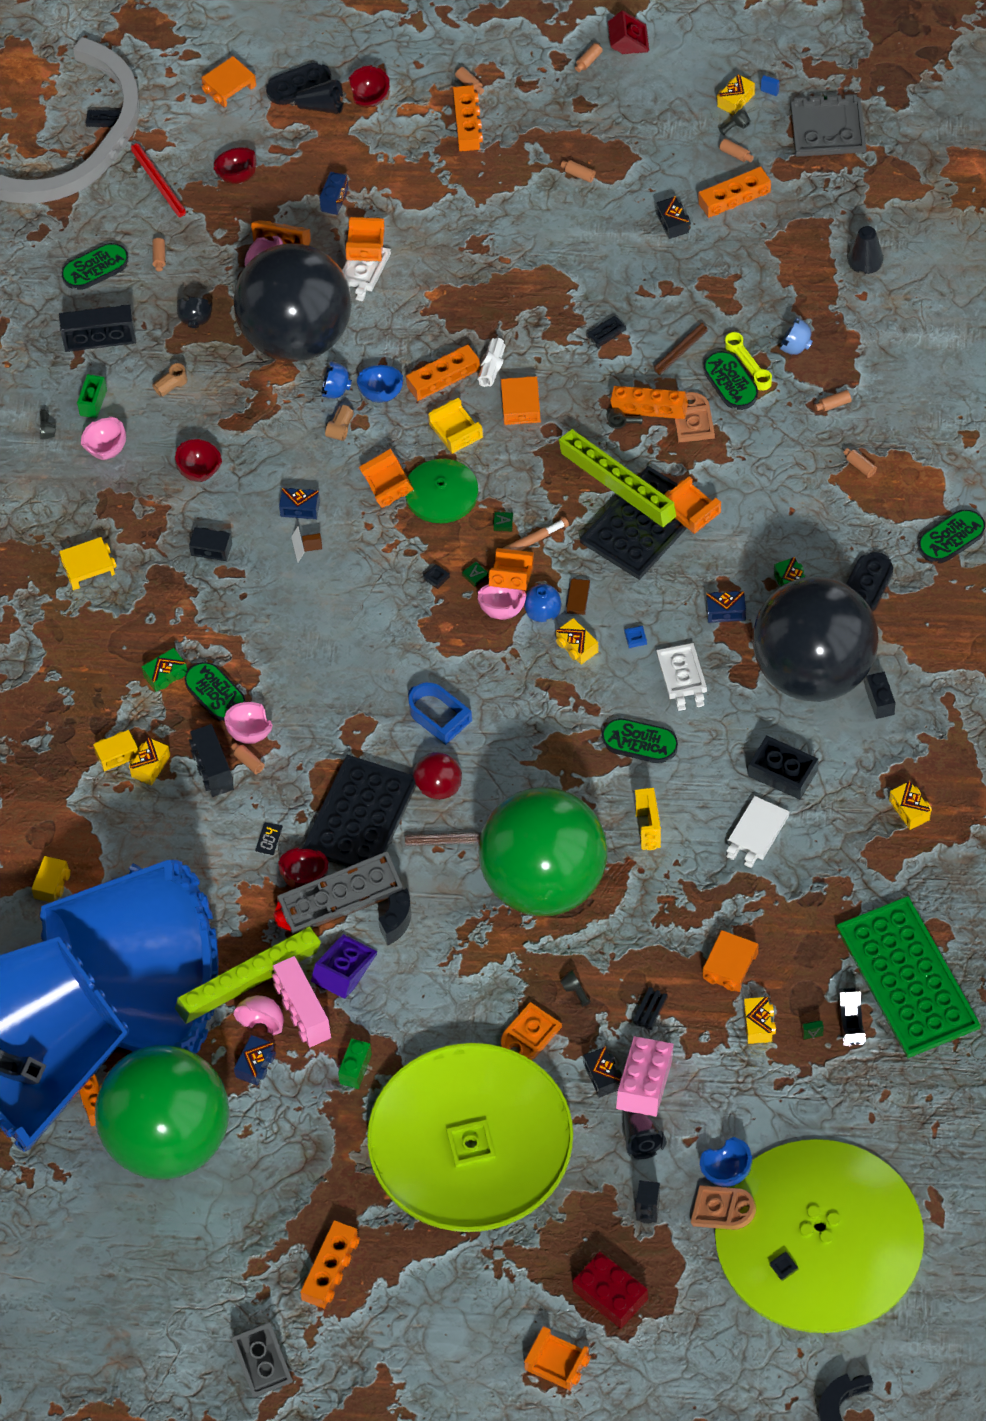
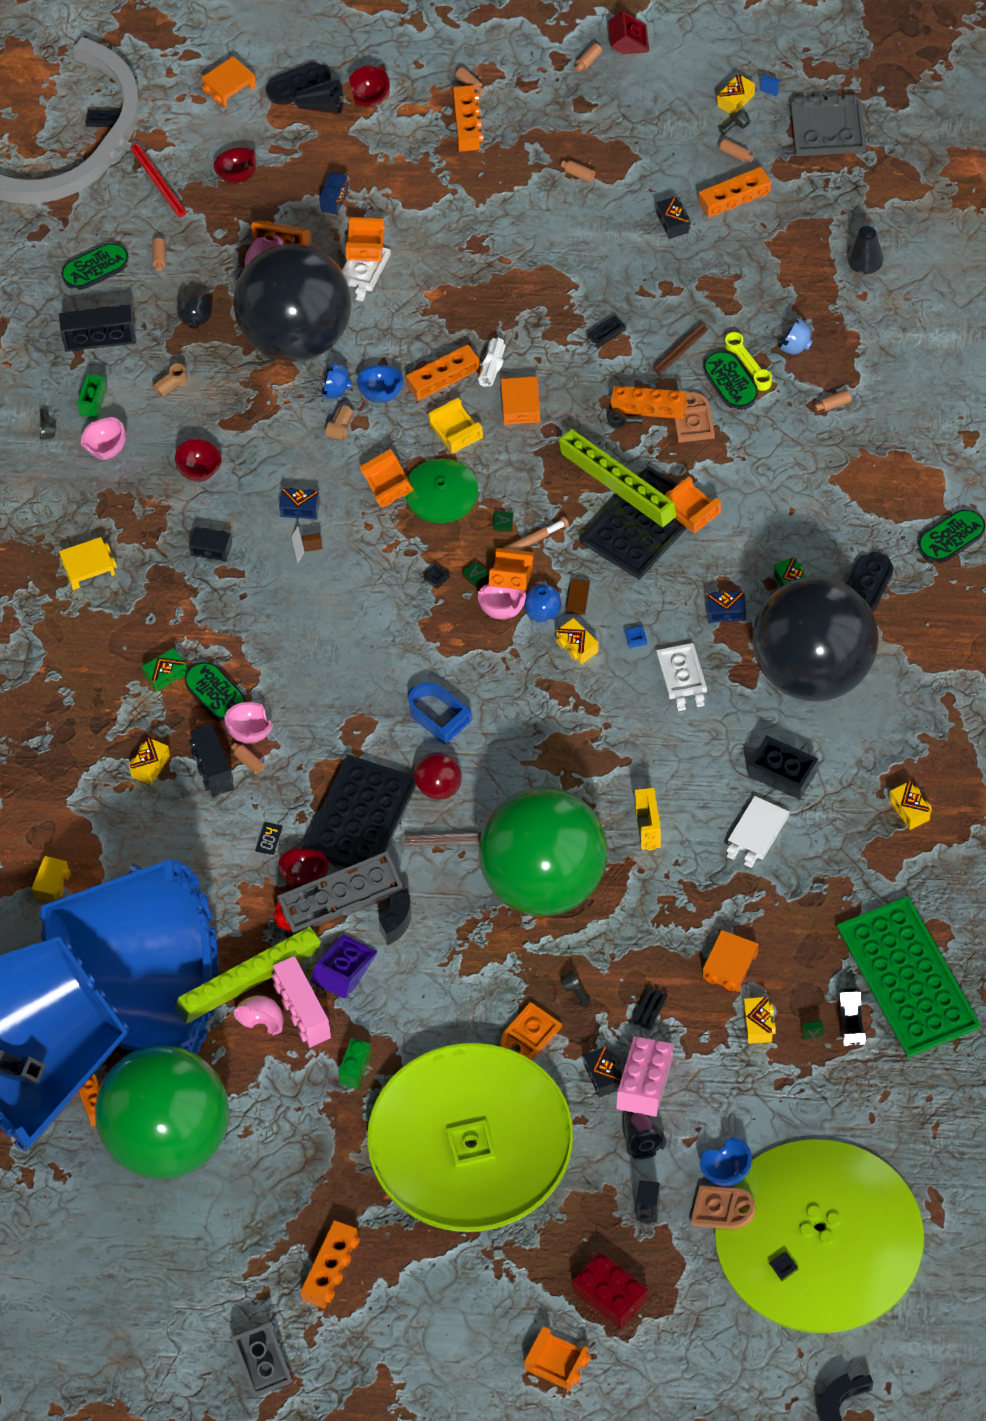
(116, 750): yellow brick -> none
(255, 1060): dark blue brick -> none
(639, 740): tile -> none
(860, 462): nougat cylinder -> none
(880, 695): black brick -> none

